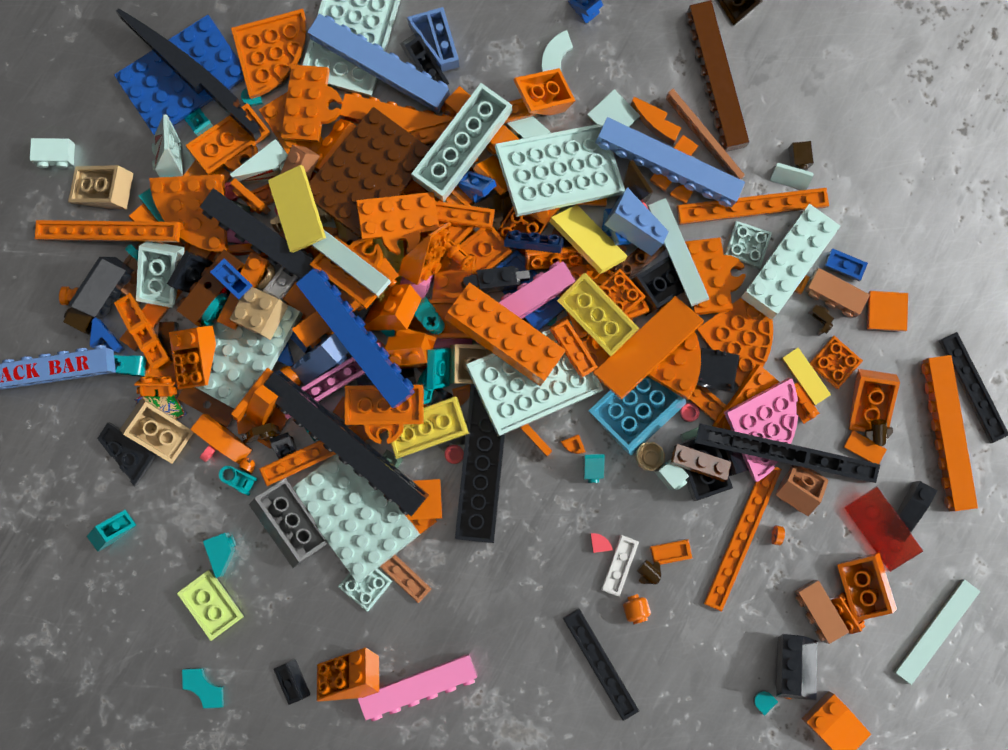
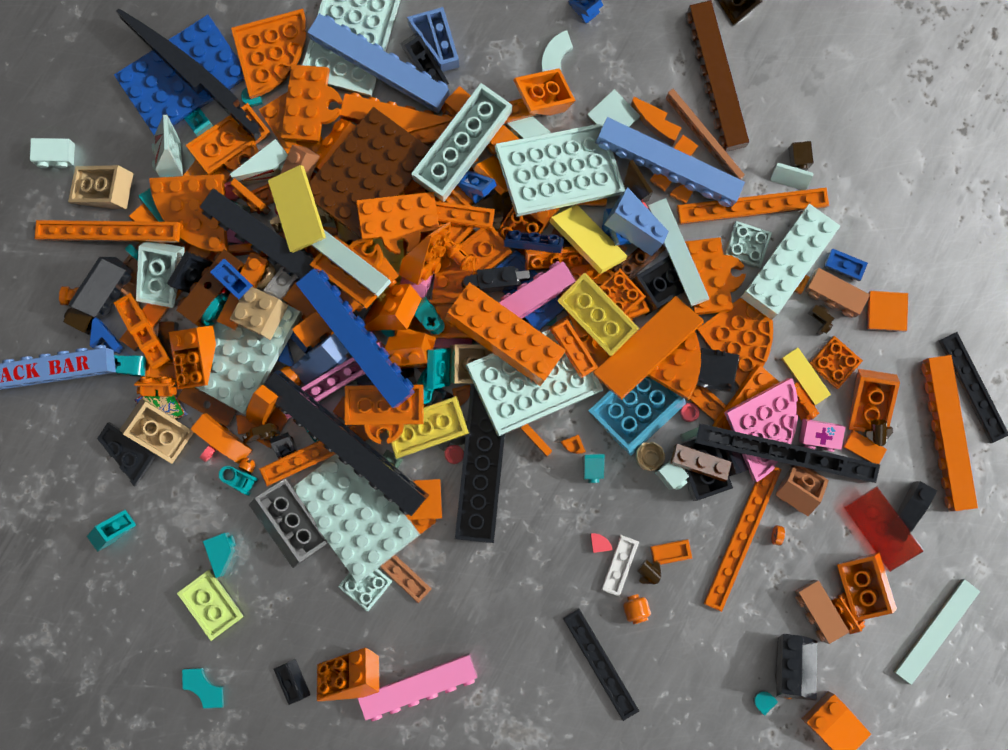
(241, 408): orange tile -> none
(822, 434): none -> bright pink brick

